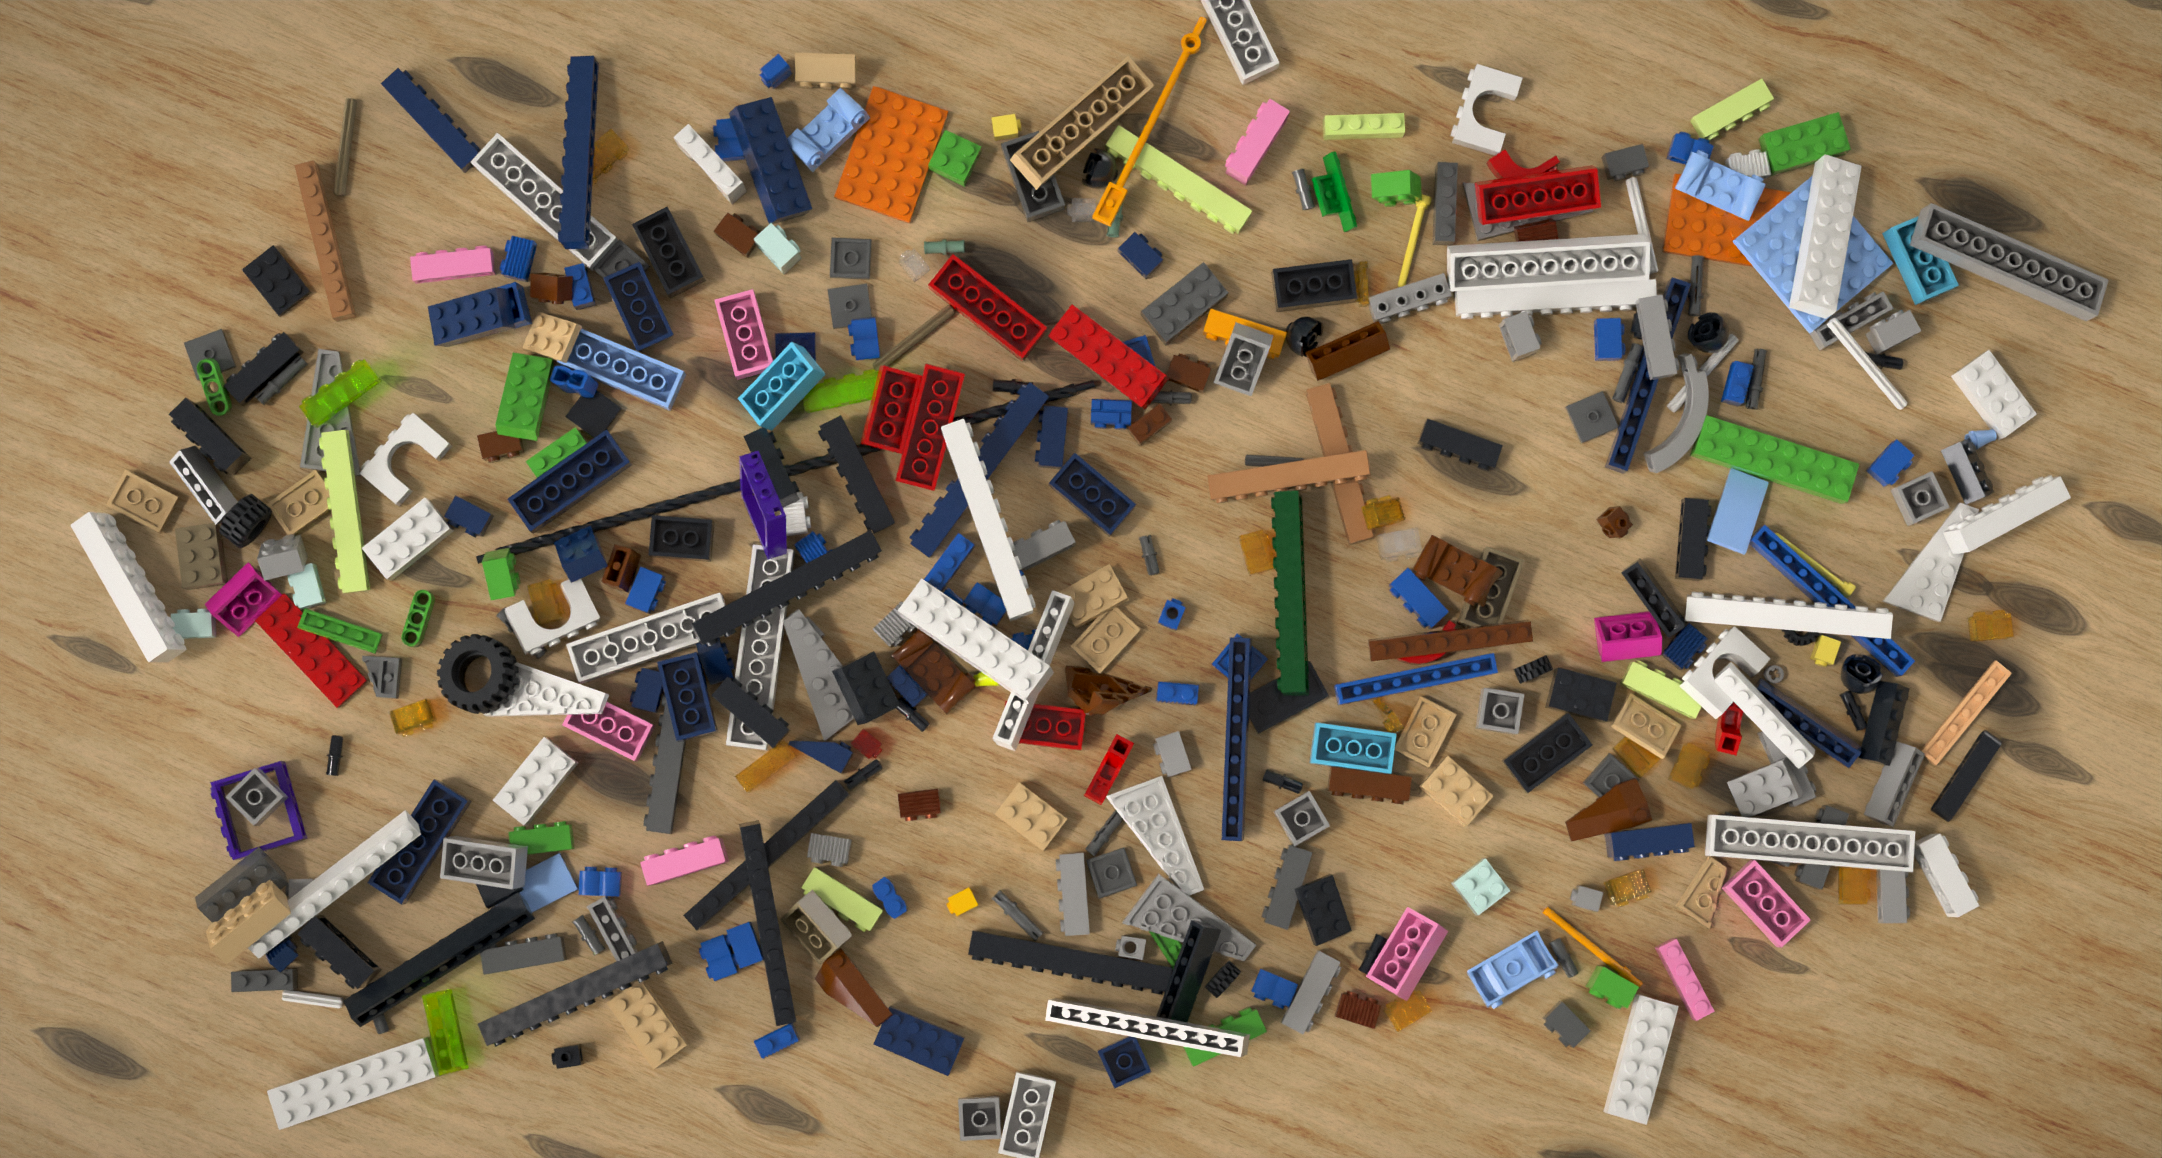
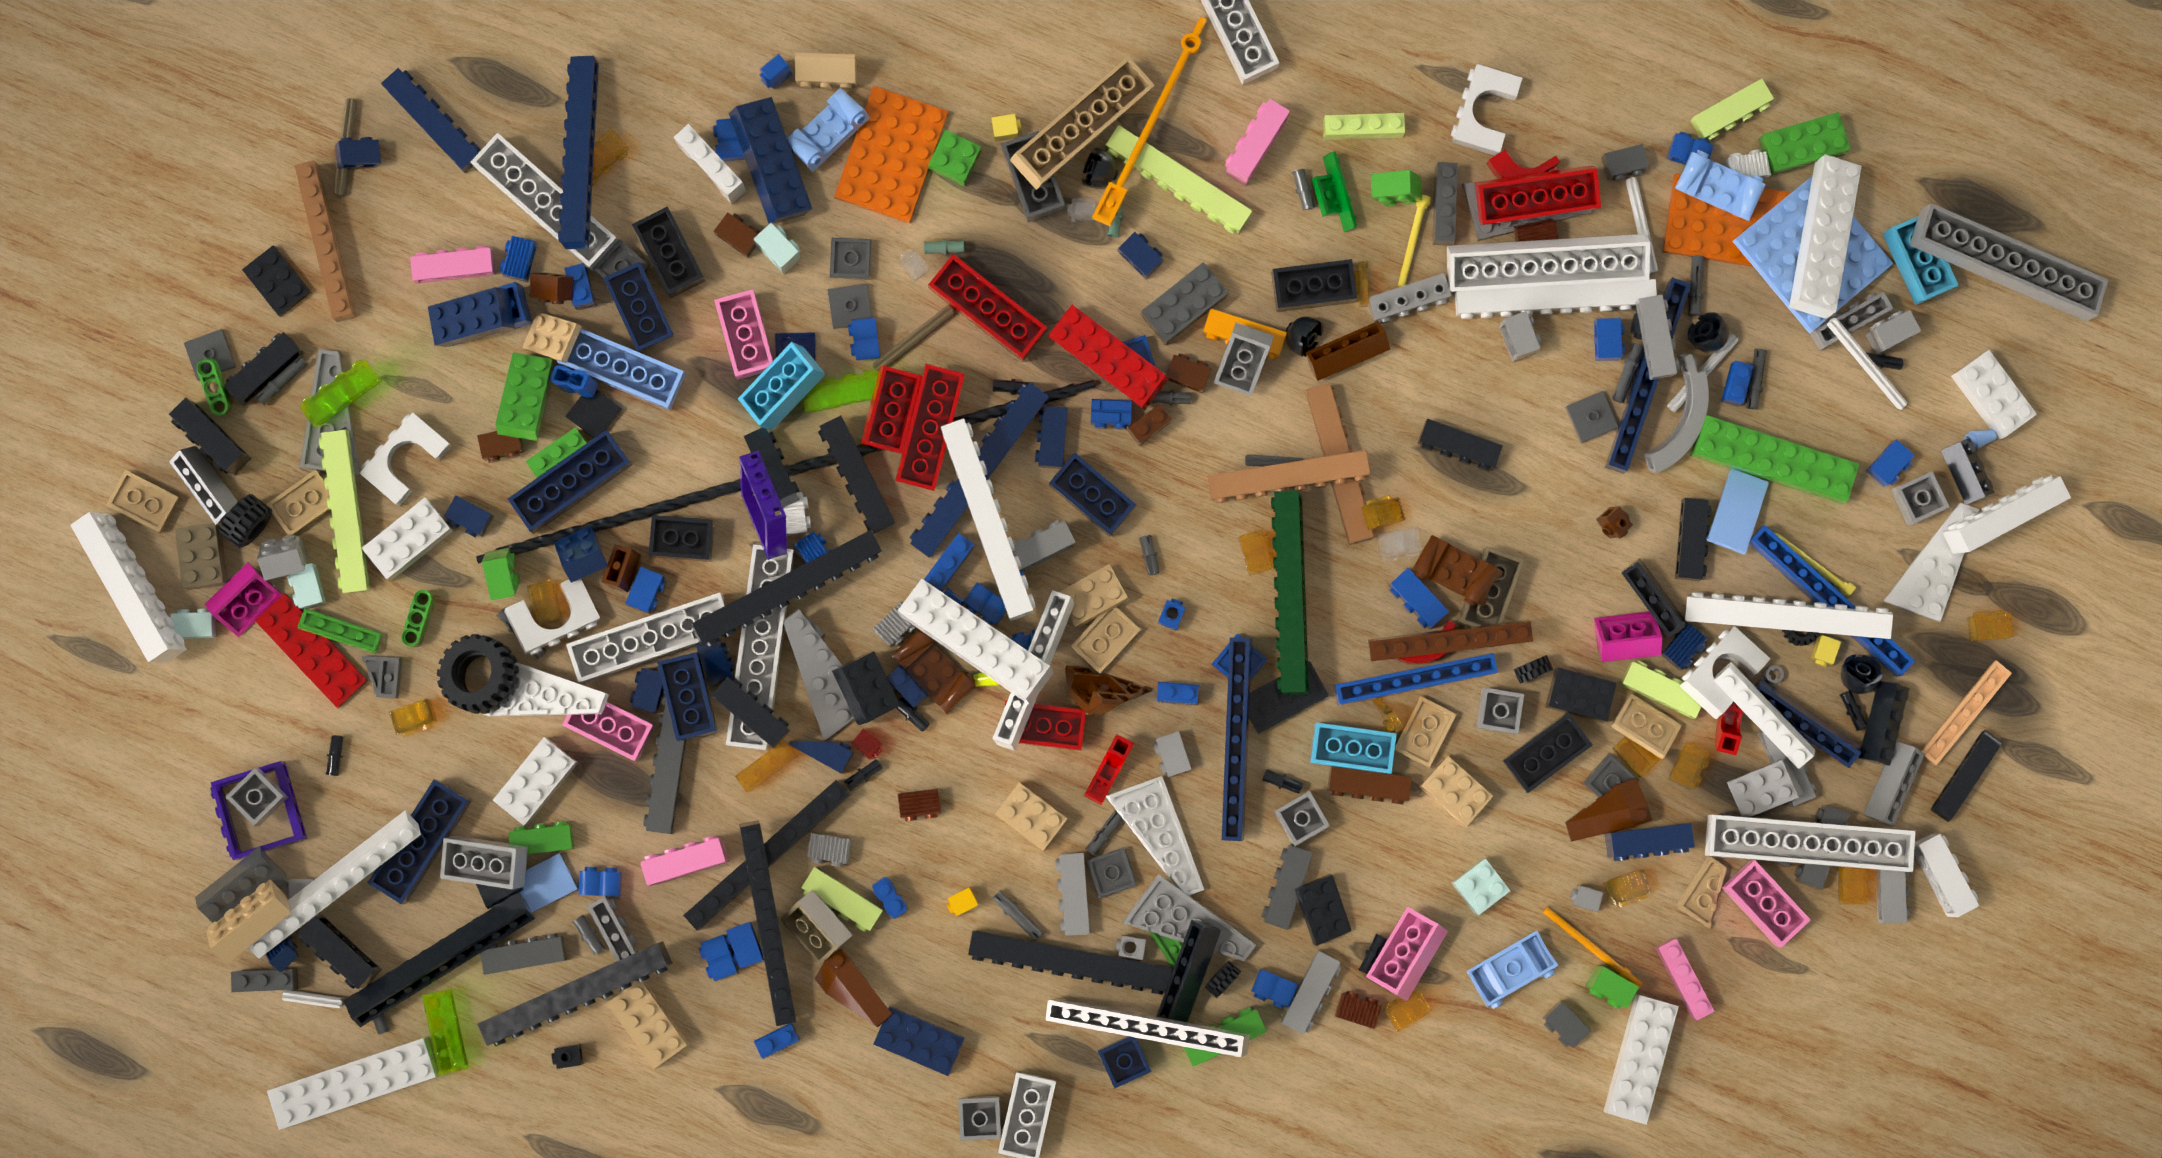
(357, 153): none -> dark blue brick
(1564, 957): dark grey axle -> none

